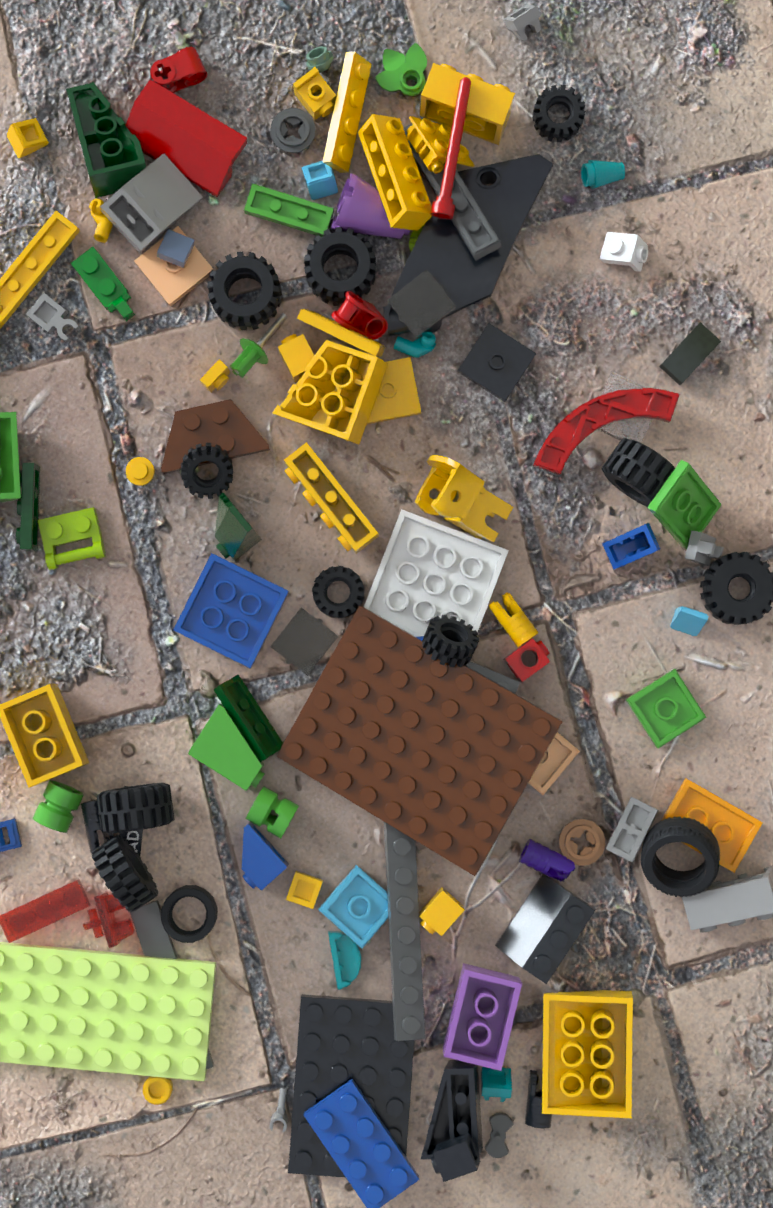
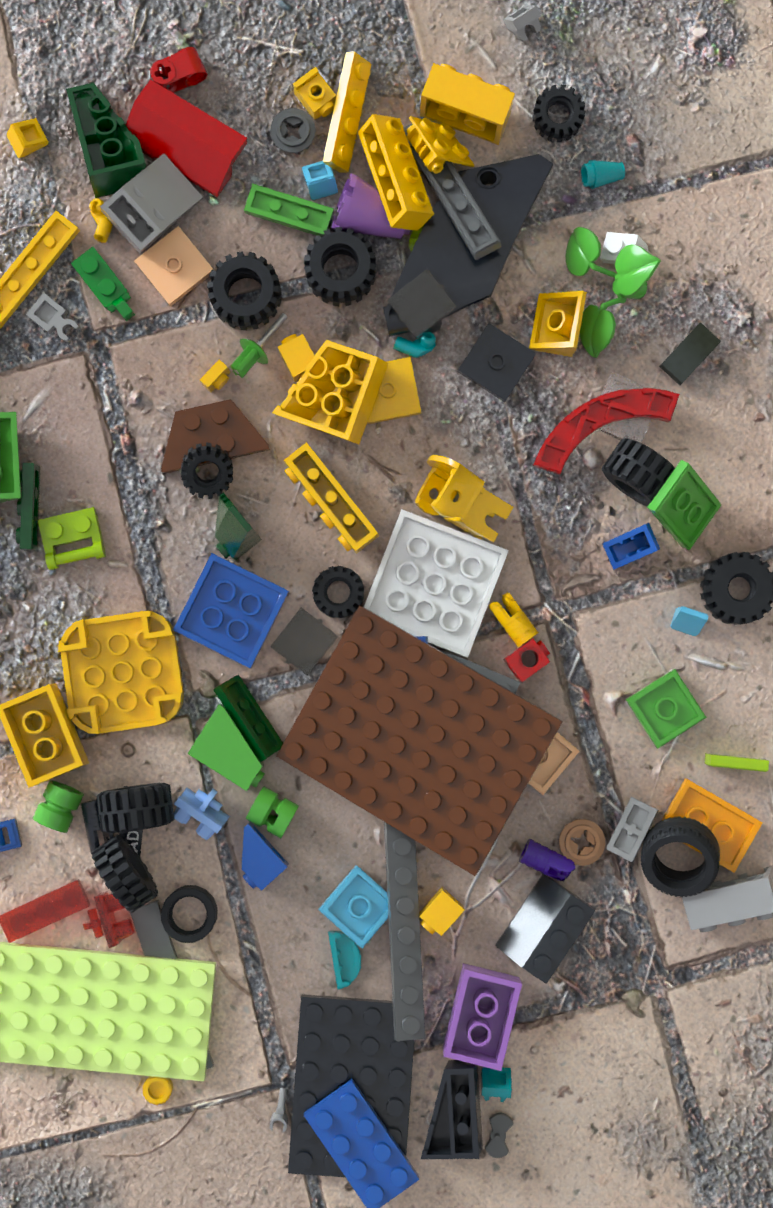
(121, 672): none -> yellow tile
(140, 471): yellow plate -> none
(175, 248): sand blue tile -> none
(202, 808): none -> light blue hips
(304, 890): yellow plate -> none
(319, 58): sand green plate -> none
(338, 331): yellow tile -> none
(360, 317): red piece -> none
(403, 68): bright green plate -> none
(443, 206): red piece -> none
(450, 641): black tyre -> none
(455, 1157): black brick -> none
(534, 1105): black hinge -> none
(558, 322): none -> yellow slope
(587, 1053): yellow slope -> none
(633, 270): none -> bright green plant
(702, 548): light grey tile -> none
(736, 762): none -> lime tile

